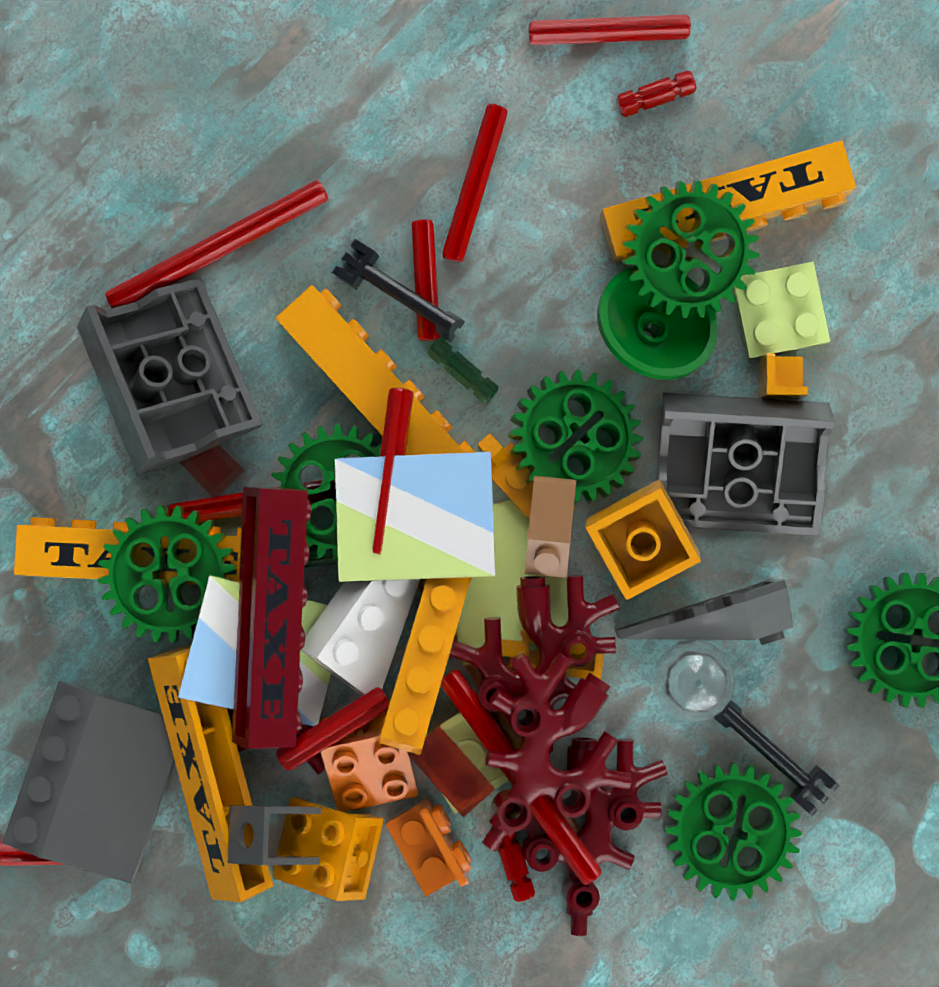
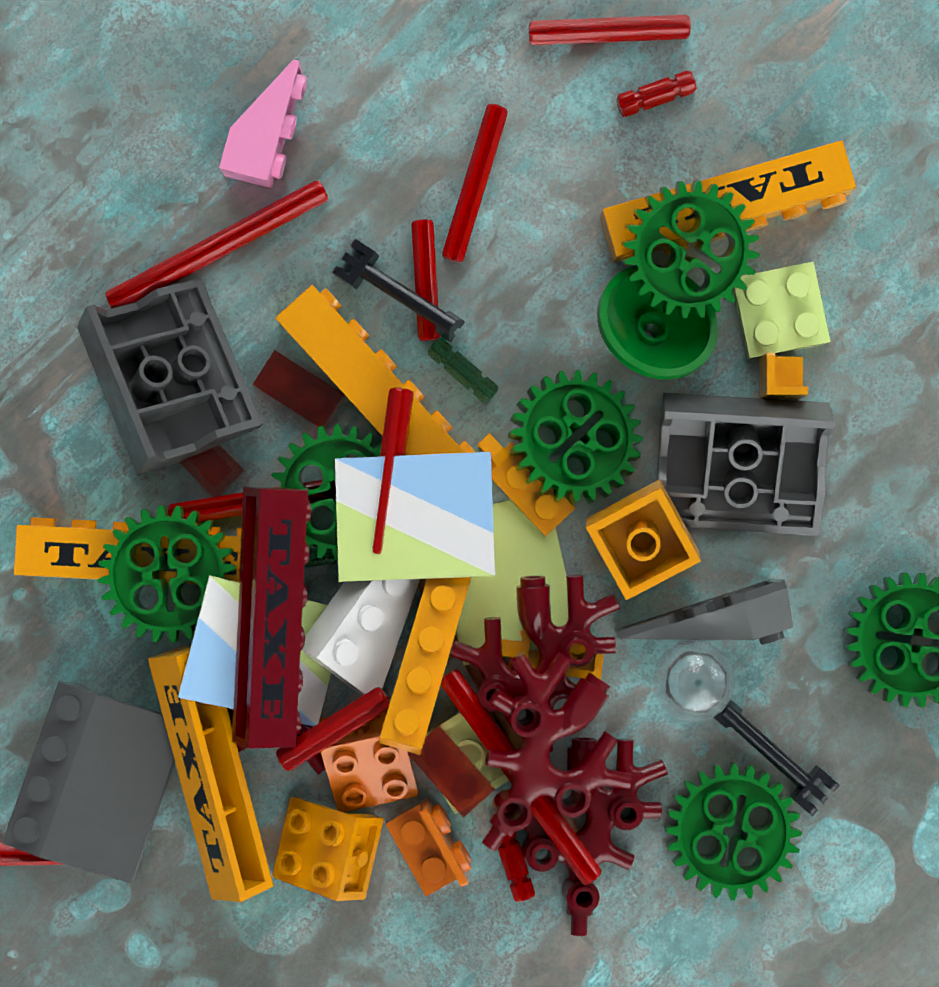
(258, 851): dark grey piece -> none
(260, 133): none -> bright pink slope
(298, 389): none -> clear red plate
(550, 526): medium nougat slope -> none

